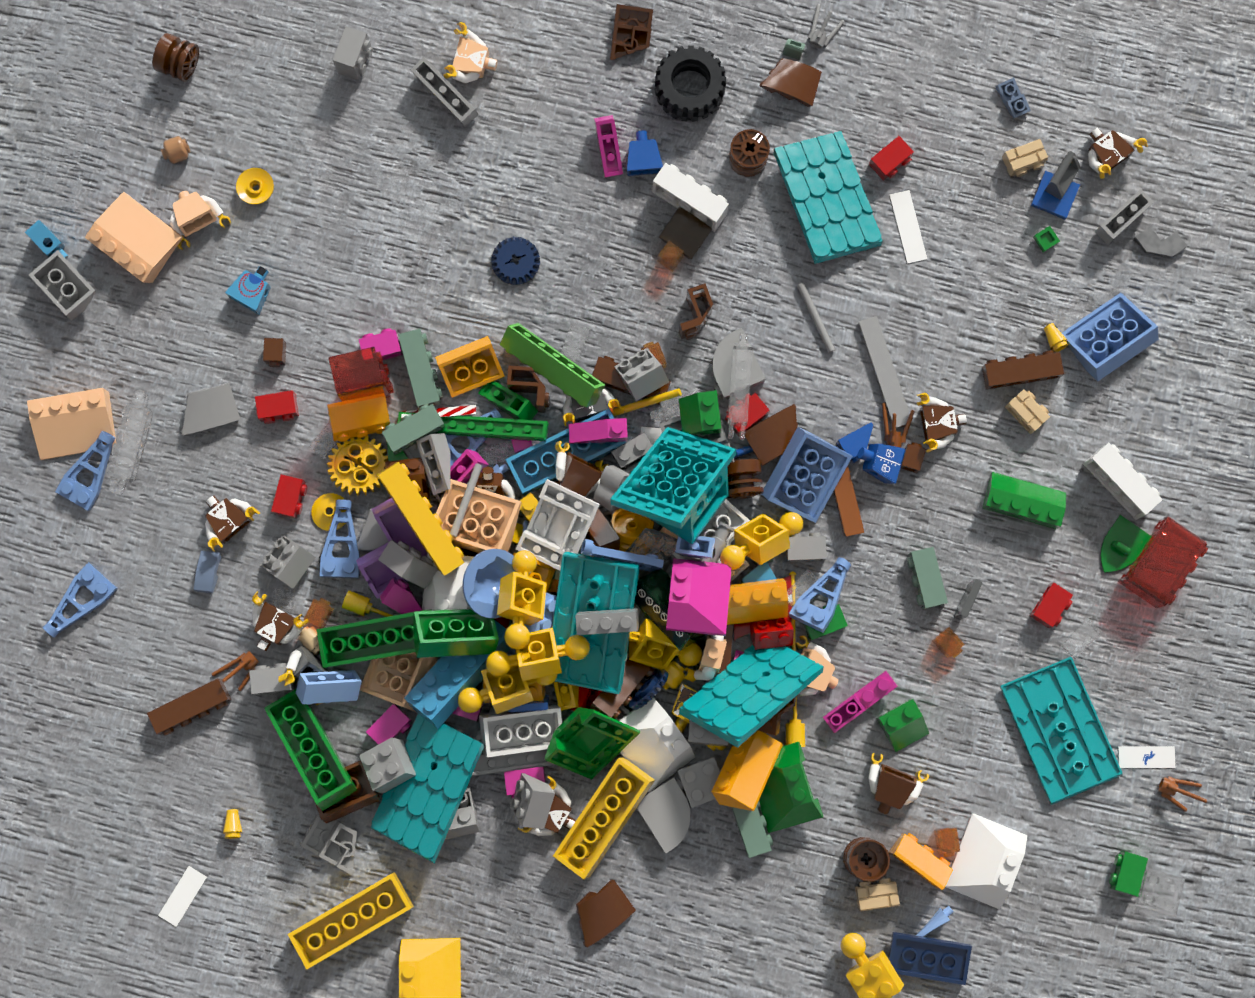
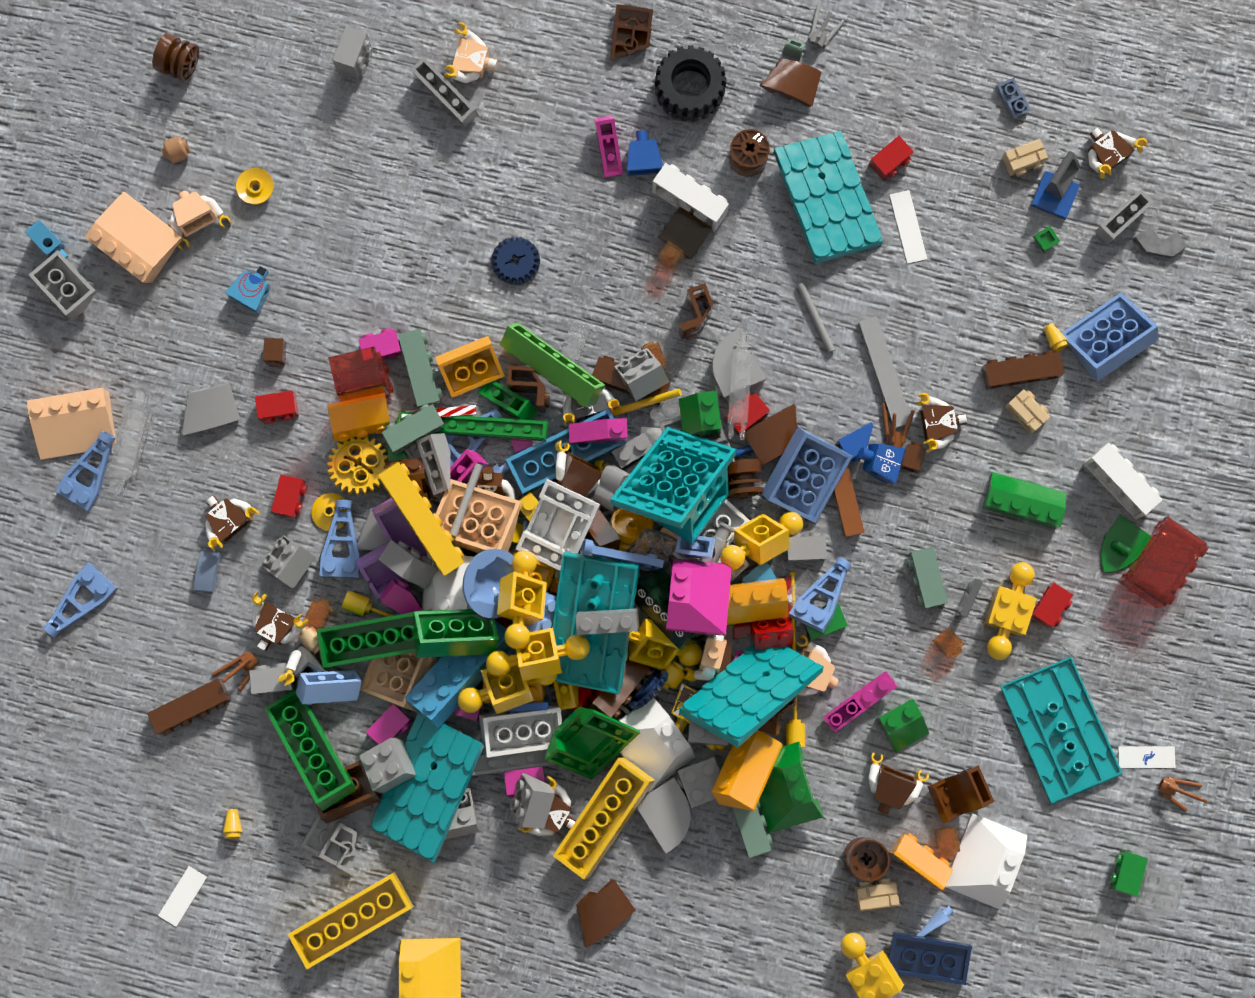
(960, 793): none -> reddish brown piece
(1010, 611): none -> yellow brick

